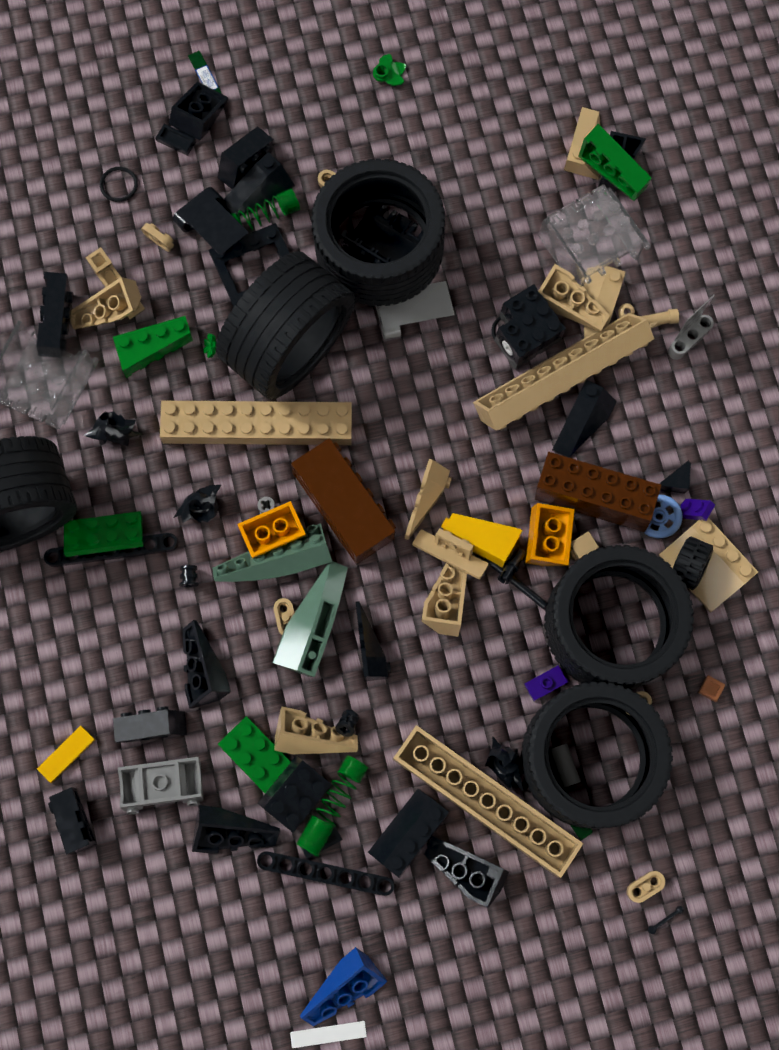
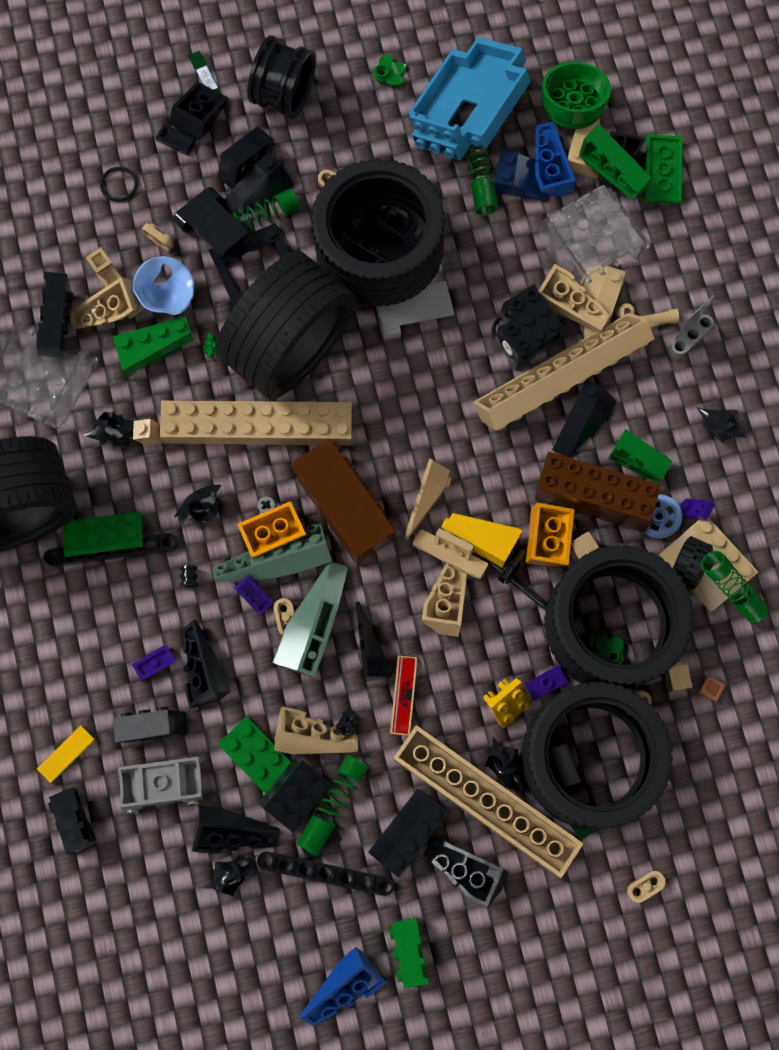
(147, 432): none -> tan brick
(154, 663): none -> dark purple plate
(169, 297): none -> light blue piece
(231, 875): none -> black hair
(254, 595): none -> dark purple plate
(281, 76): none -> black wheel
(328, 1034): white sticker -> none
(403, 695): none -> slope
(408, 953): none -> green wedge
(483, 189): none -> green piece
(484, 76): none -> dark azure panel
(508, 702): none -> yellow plate
(517, 176): none -> dark blue slope
(551, 163): none -> blue wedge
(575, 94): none -> green wheel
(606, 648): none -> green plate
(640, 457): none -> green wedge
(652, 929): black hinge -> none
(664, 167): none -> green plate
(678, 481): black slope -> none
(678, 678): none -> tan brick
(721, 423): none -> black hair
(745, 598): none -> green piece

